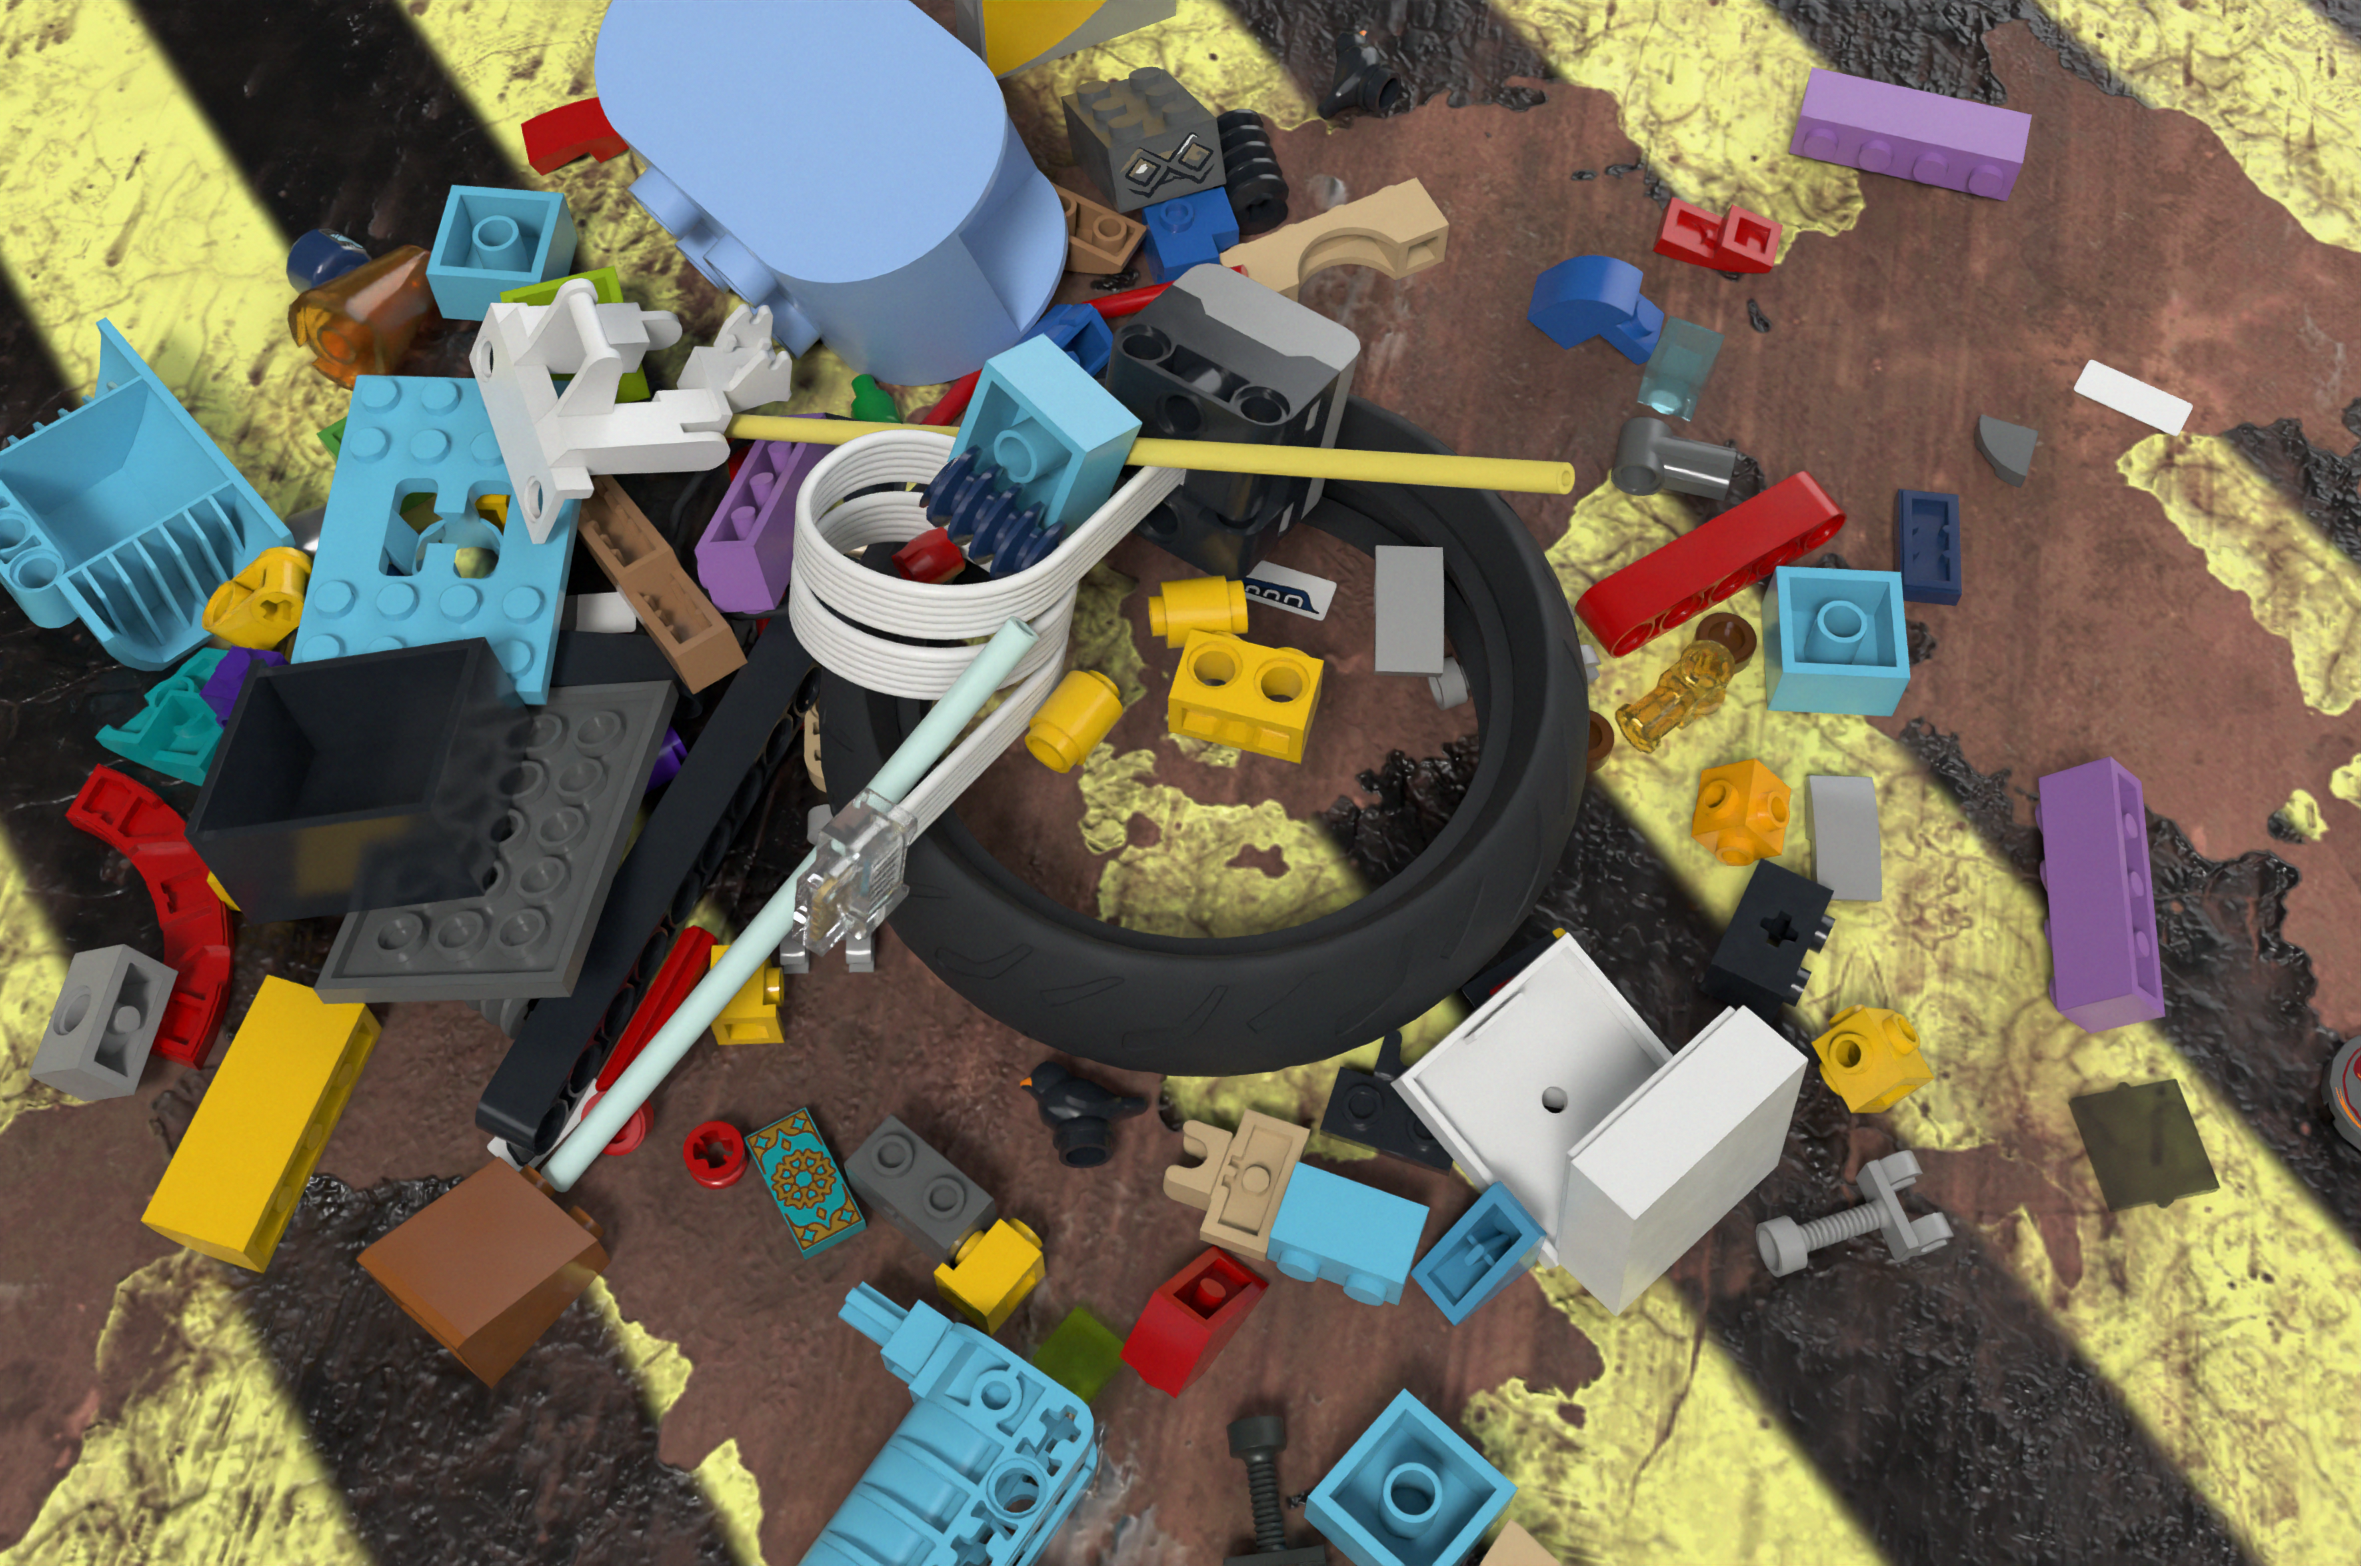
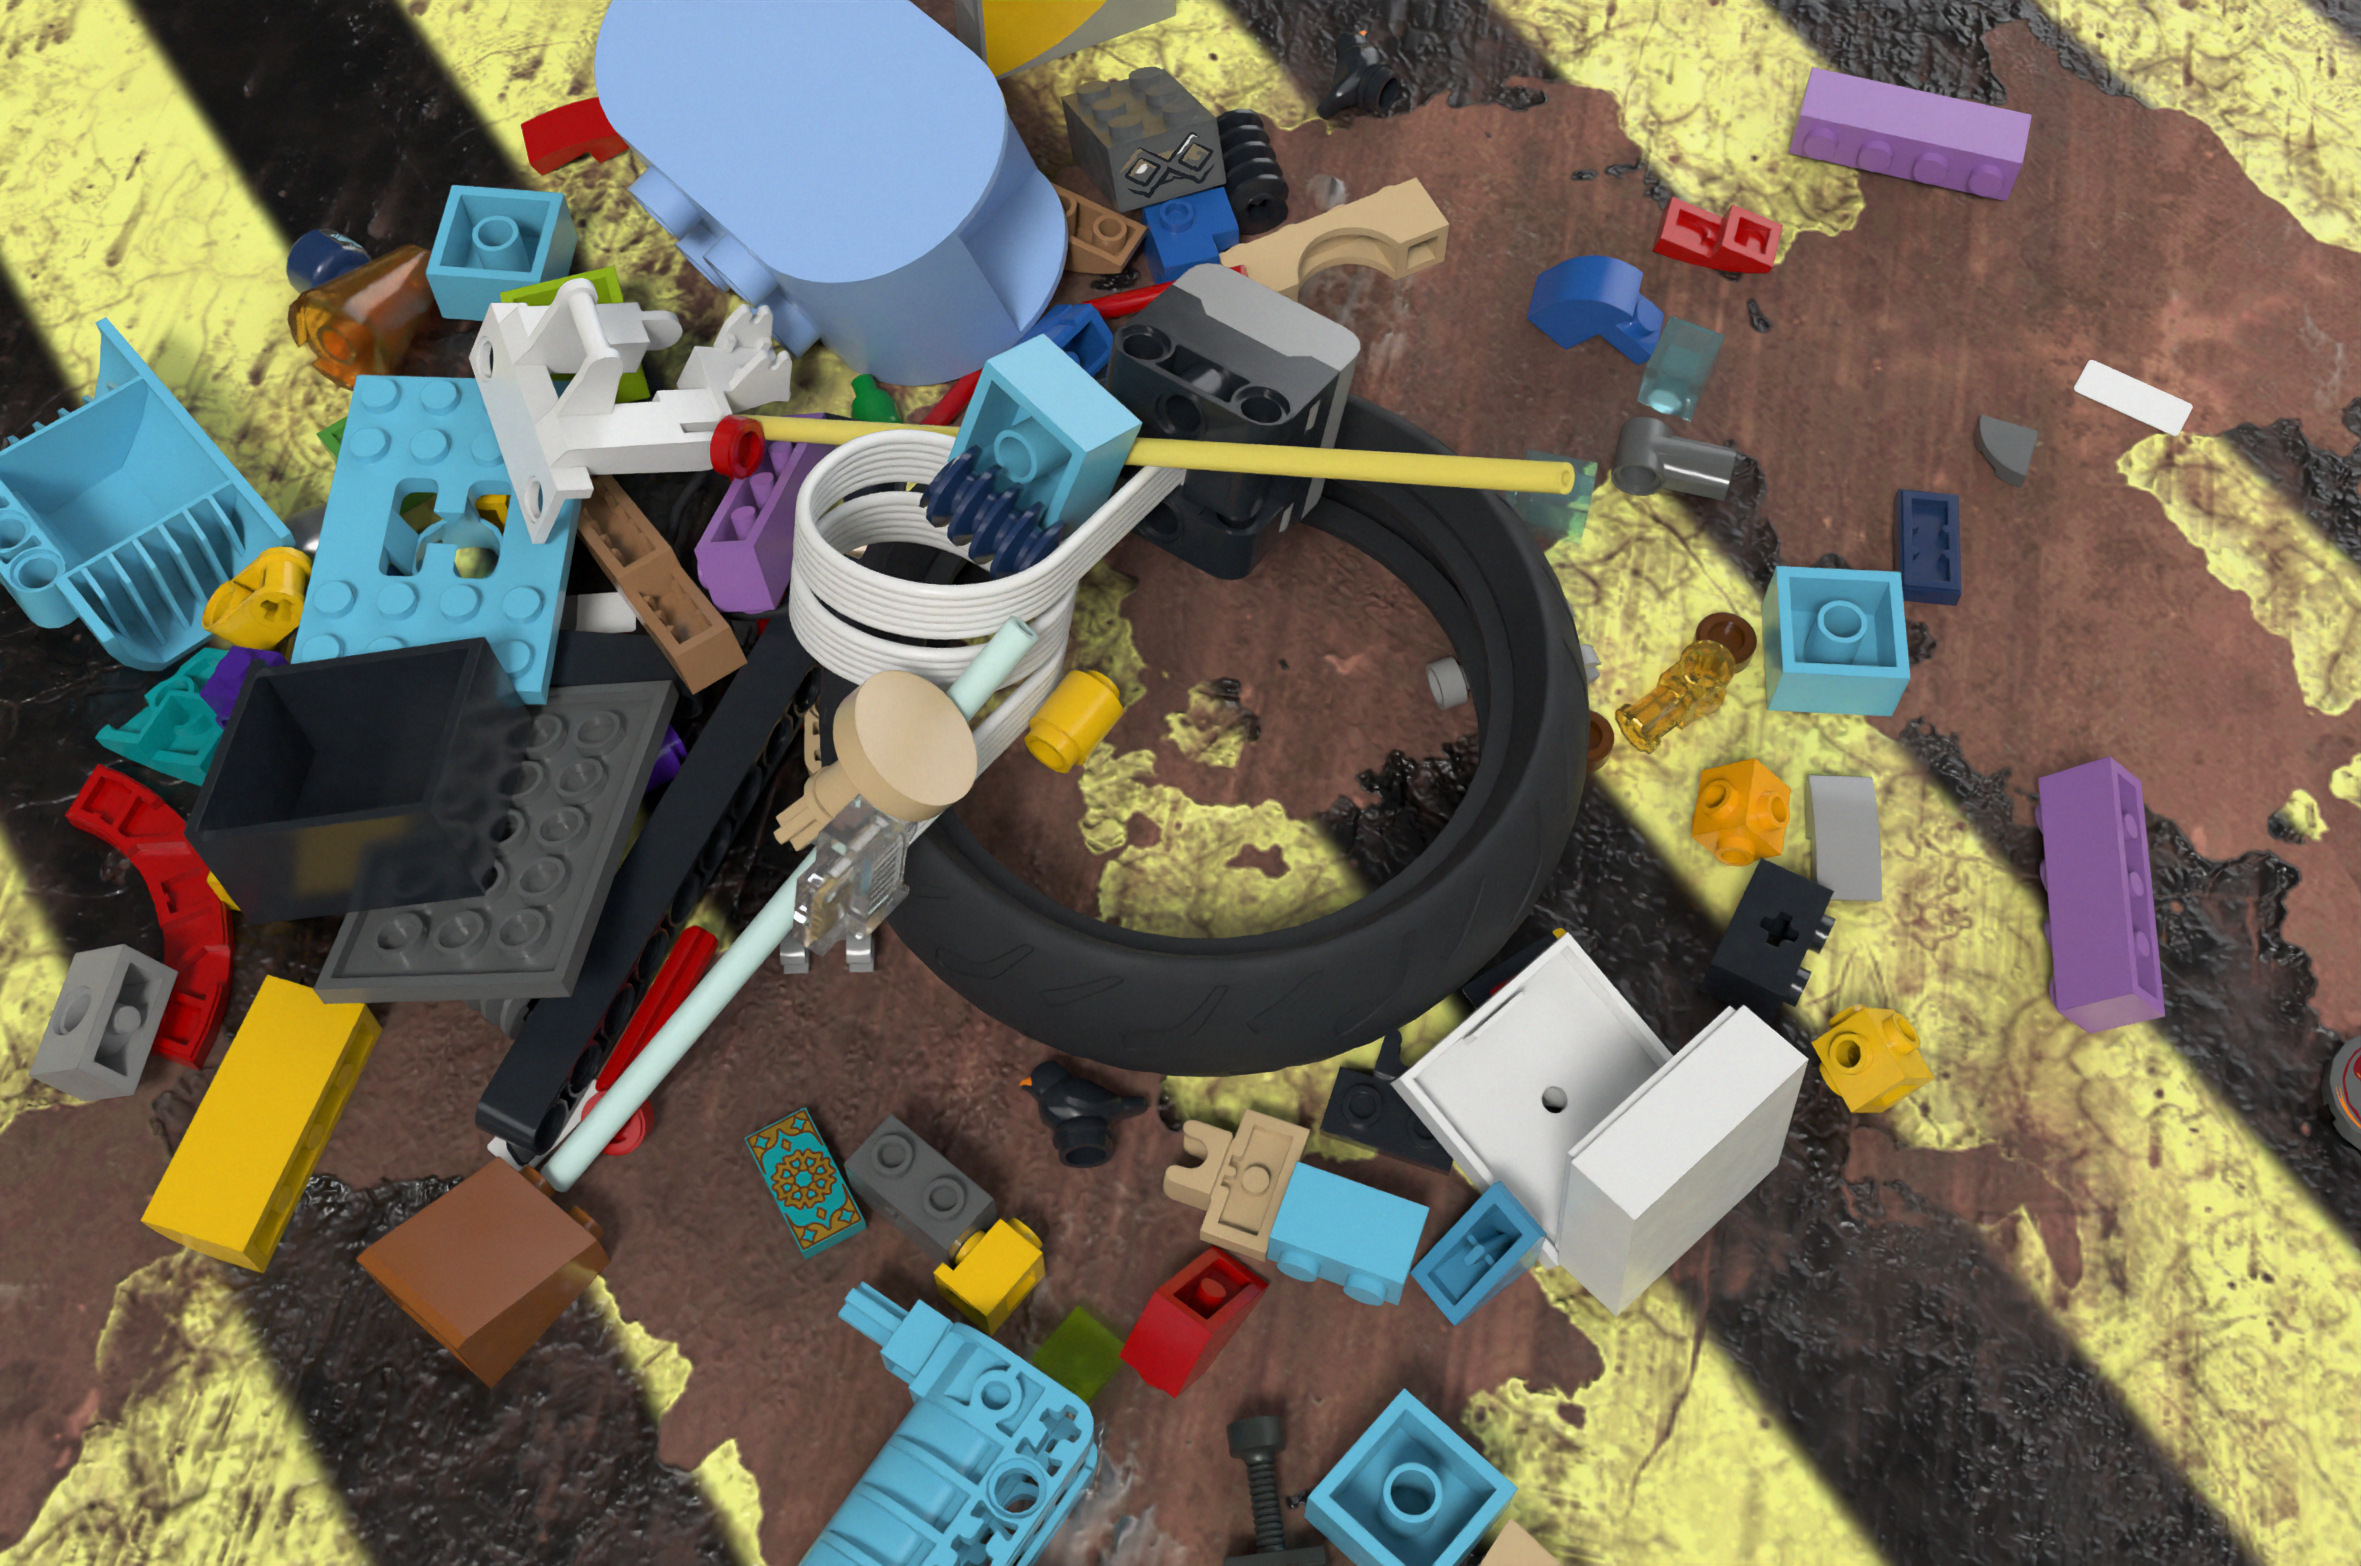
(731, 1140): red bush -> none
(737, 446): none -> red tile
(753, 1011): yellow brick -> none
(896, 747): none -> tan piece
(929, 558): red hose -> none
(1197, 604): yellow brick -> none
(1240, 710): yellow brick -> none
(1289, 590): white sticker -> none
(1408, 611): light grey slope -> none
(1557, 515): none -> clear light blue brick
(1709, 564): red beam -> none
(1786, 1245): light grey bar -> none
(2143, 1145): clear smoke piece -> none

